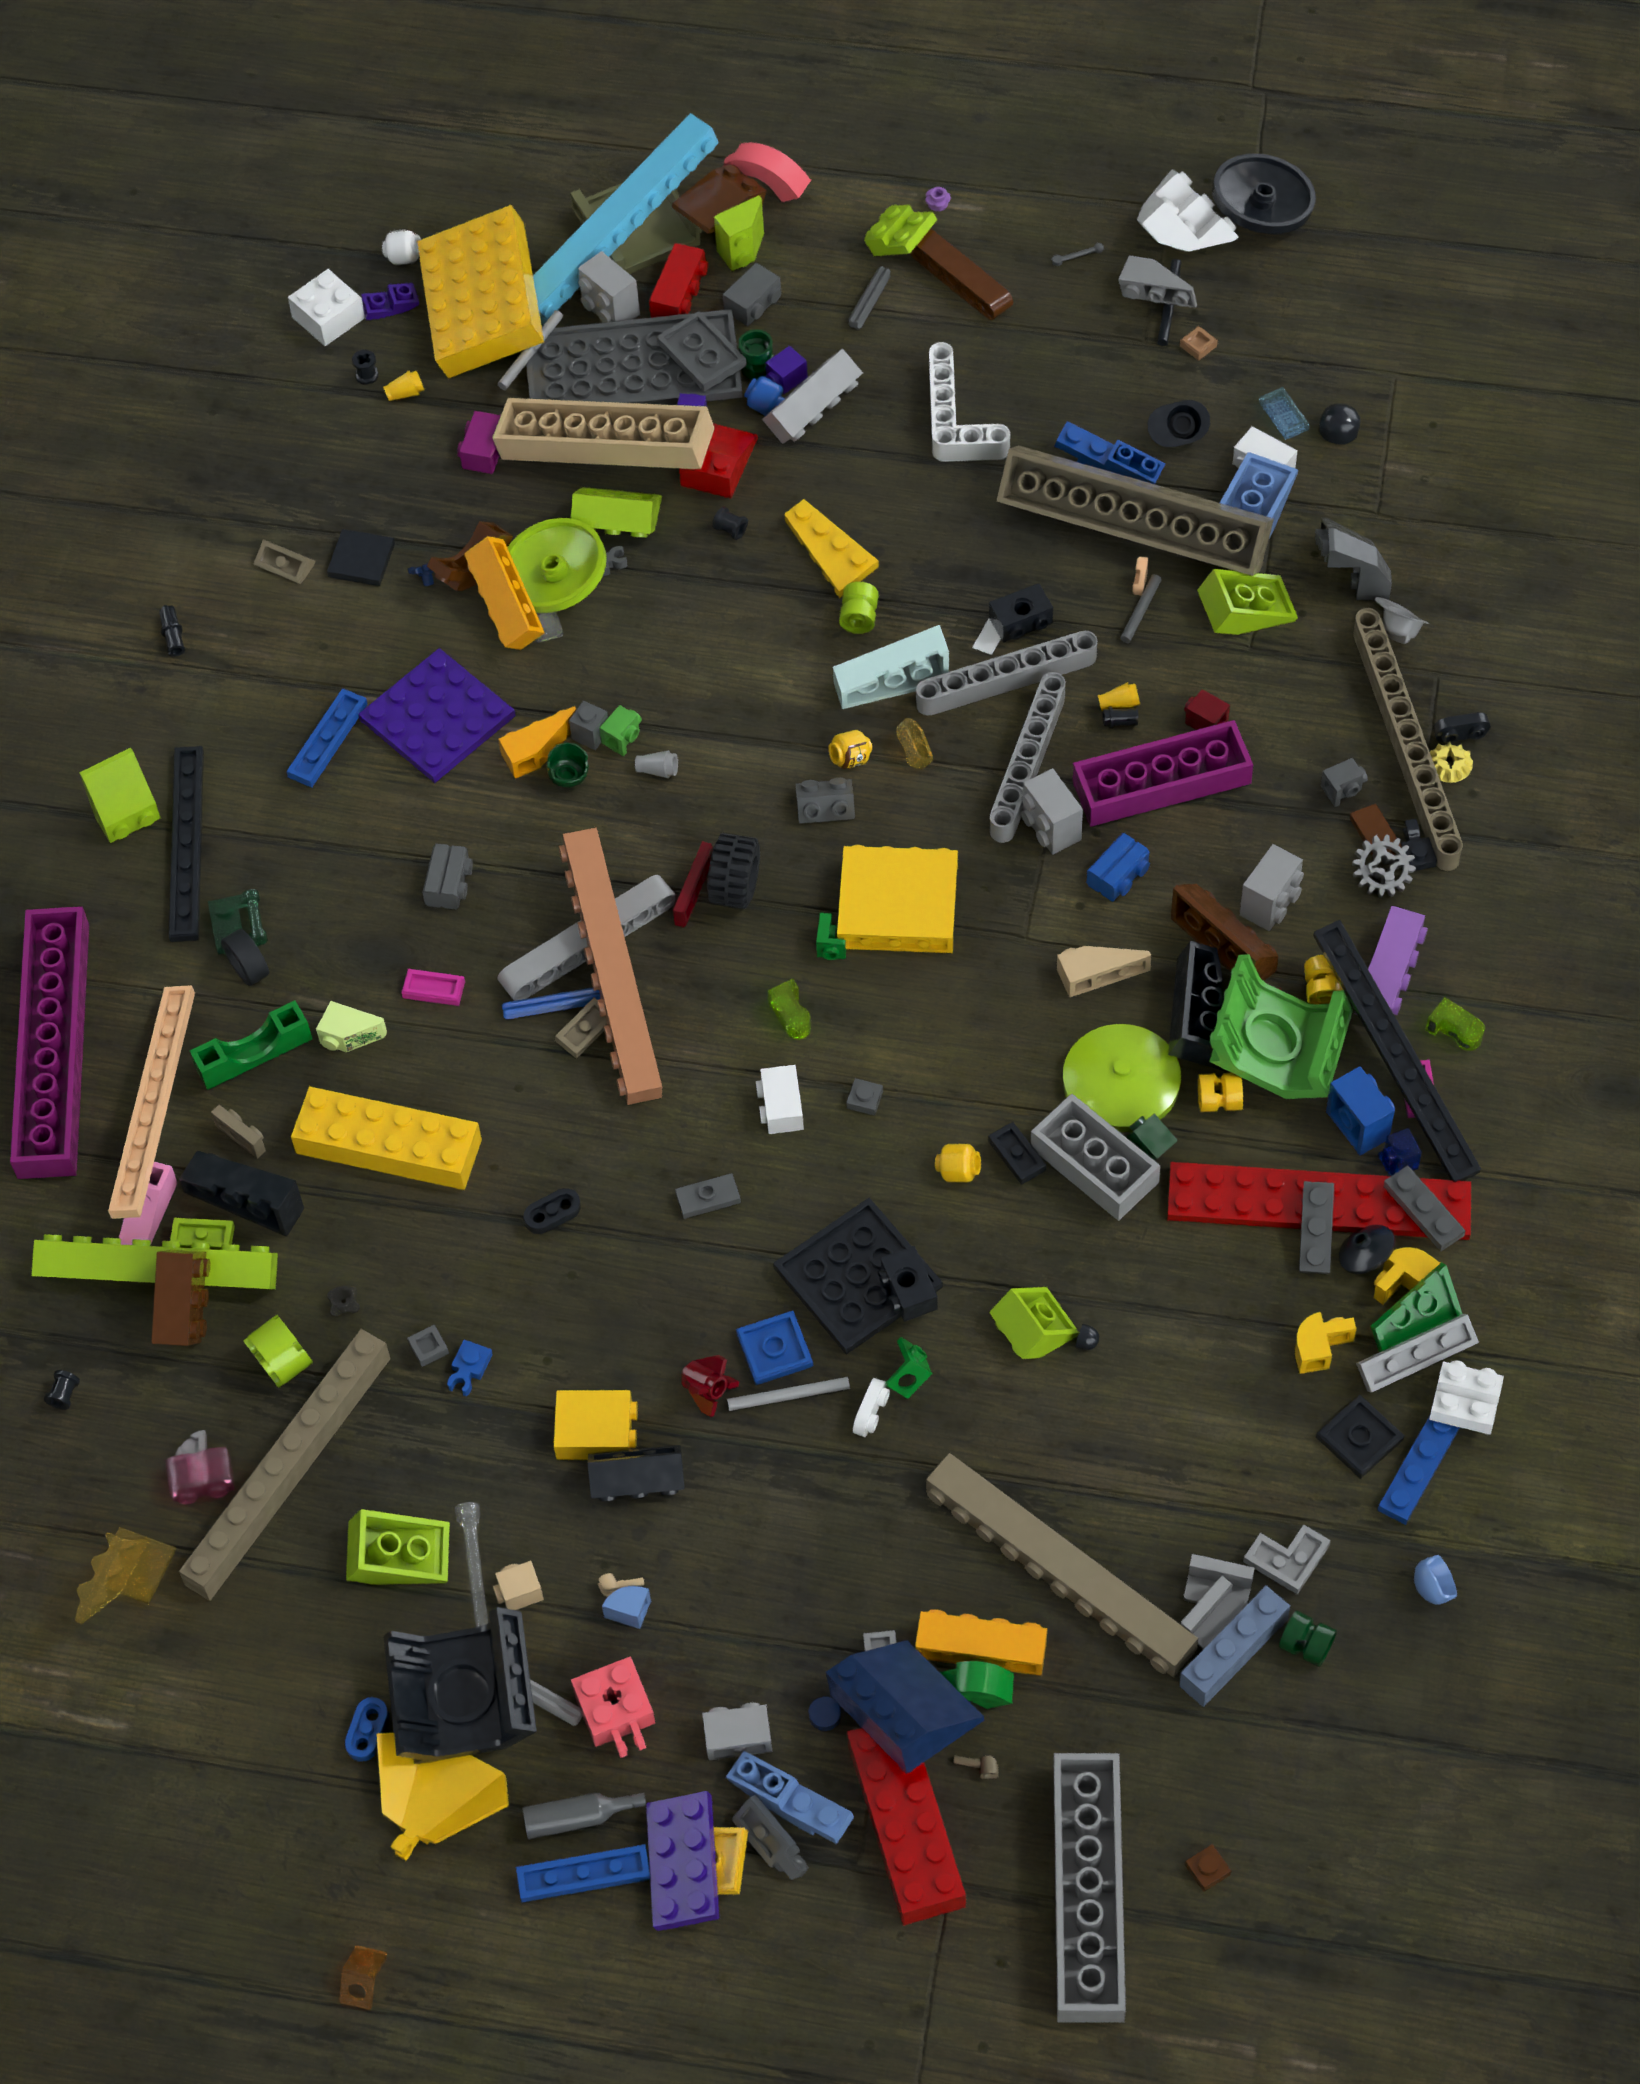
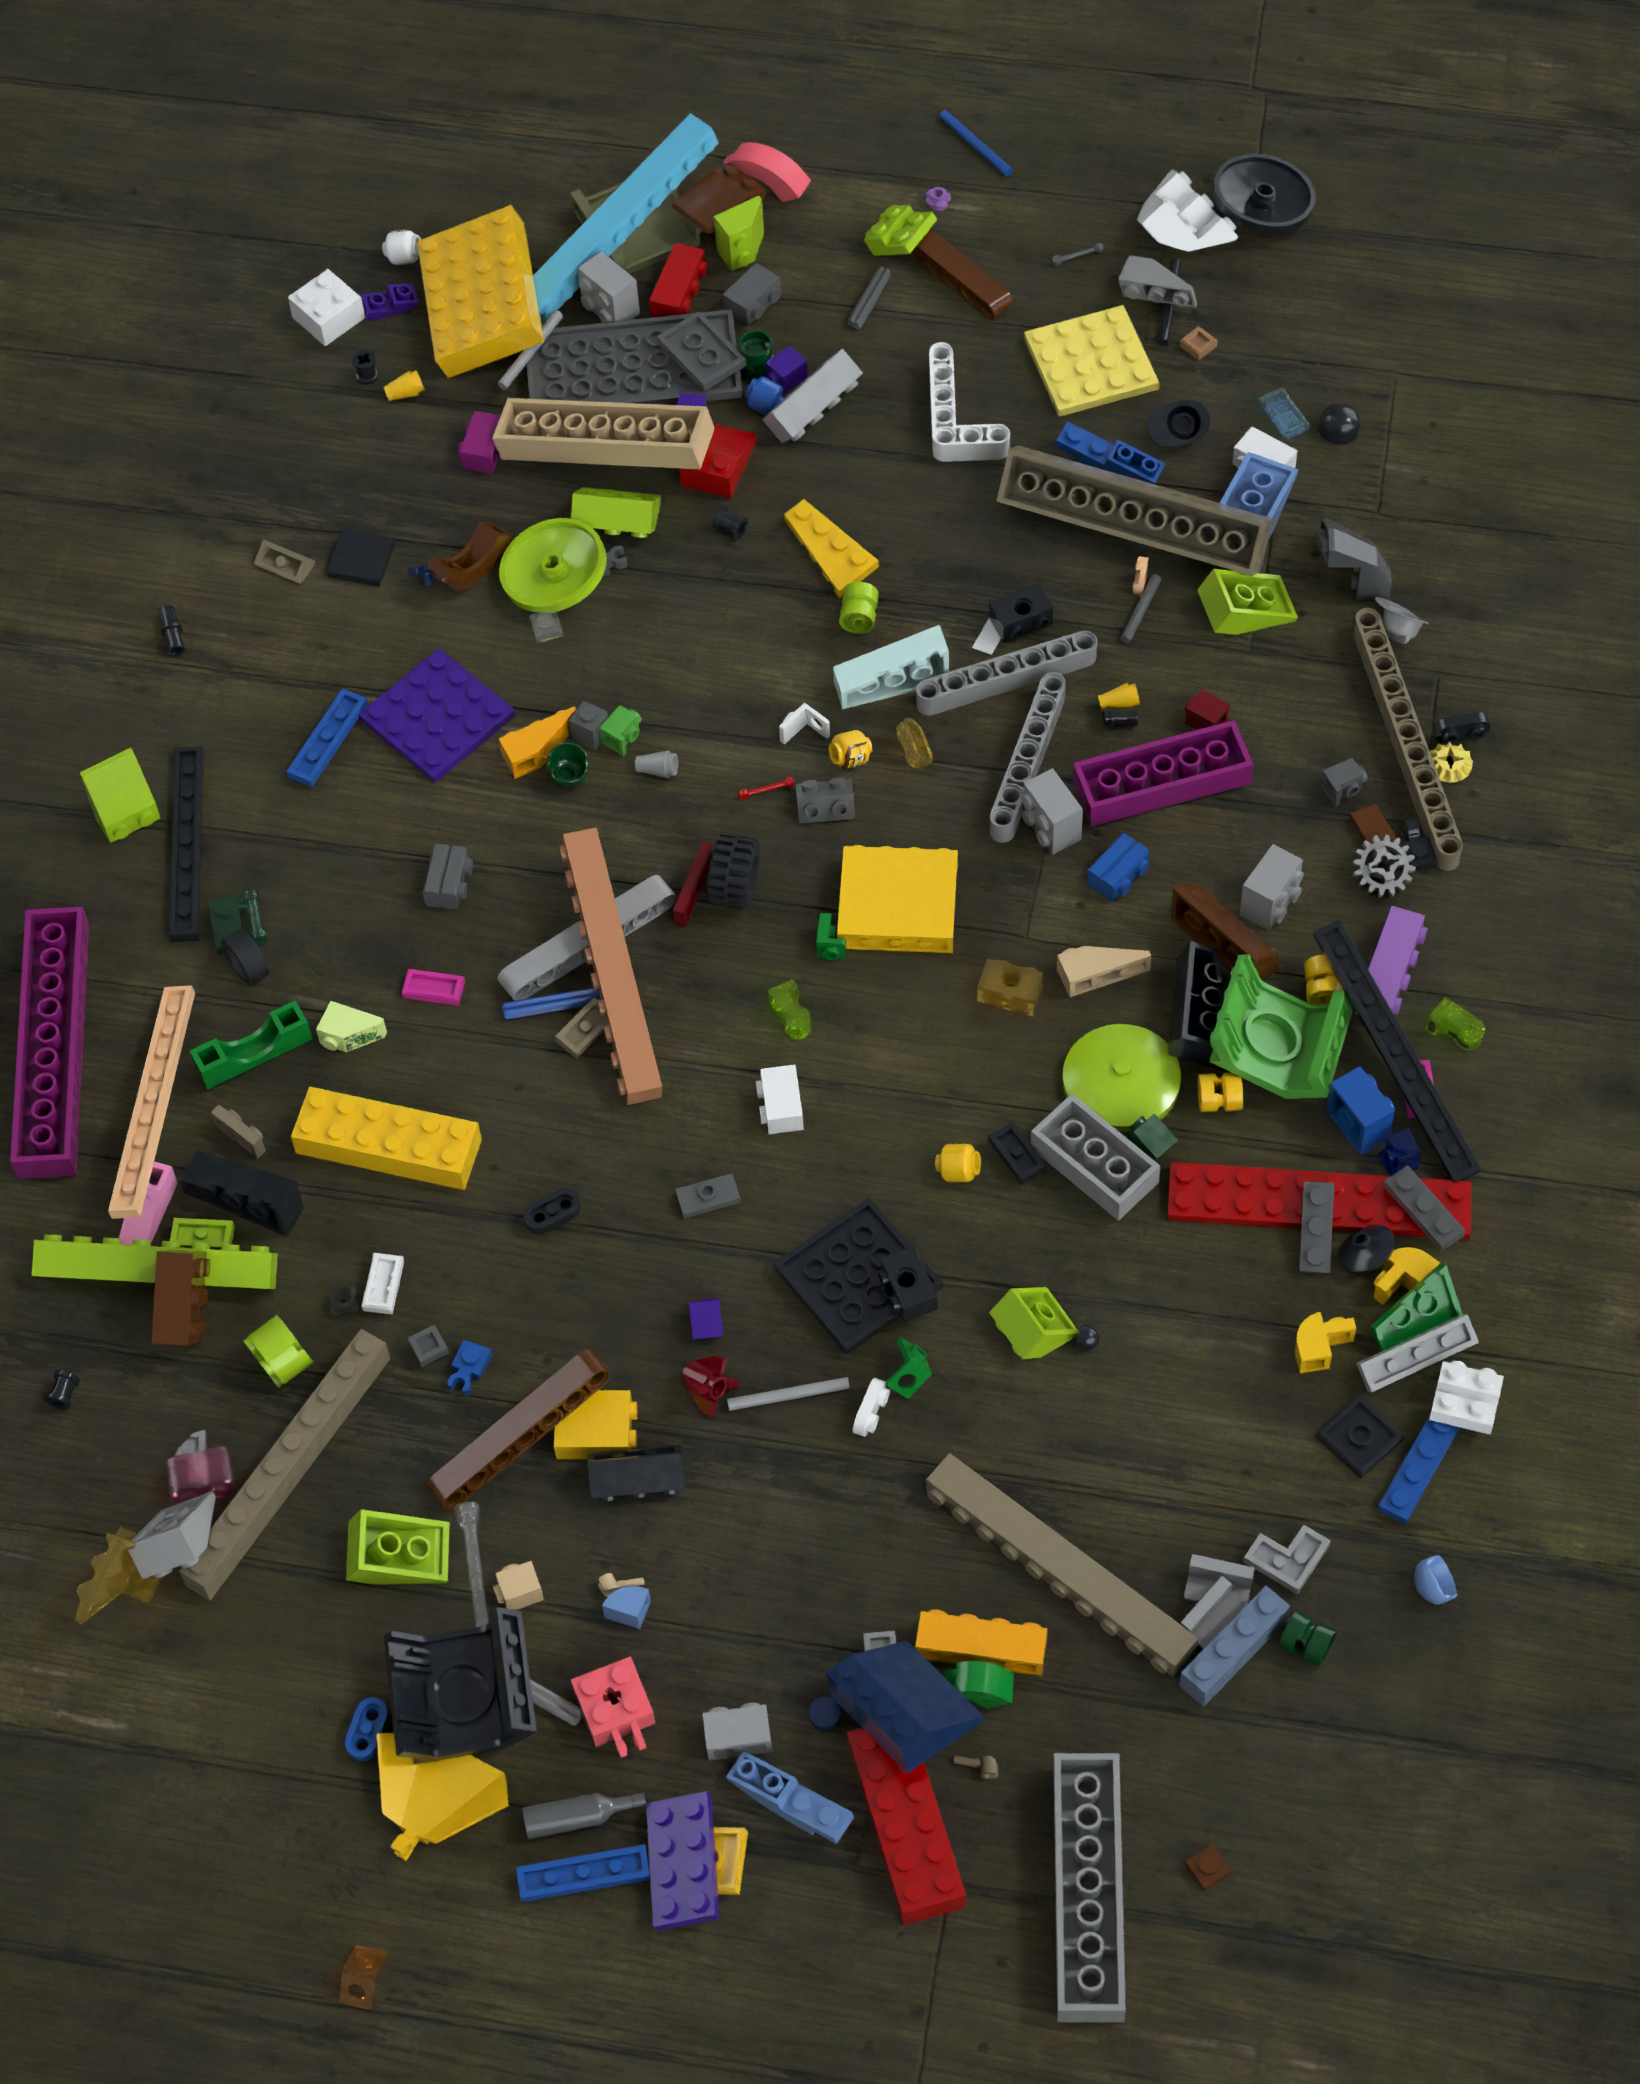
(174, 1537): none -> light grey slope
(383, 1283): none -> white plate
(504, 593): light orange brick -> none
(518, 1430): none -> reddish brown beam
(706, 1318): none -> dark purple brick
(744, 794): none -> red hinge
(770, 1838): dark grey hinge -> none
(774, 1347): blue tile -> none
(797, 720): none -> white bracket
(864, 1096): dark grey plate -> none
(977, 144): none -> blue bar
(1017, 998): none -> clear yellow brick
(1091, 360): none -> light yellow plate

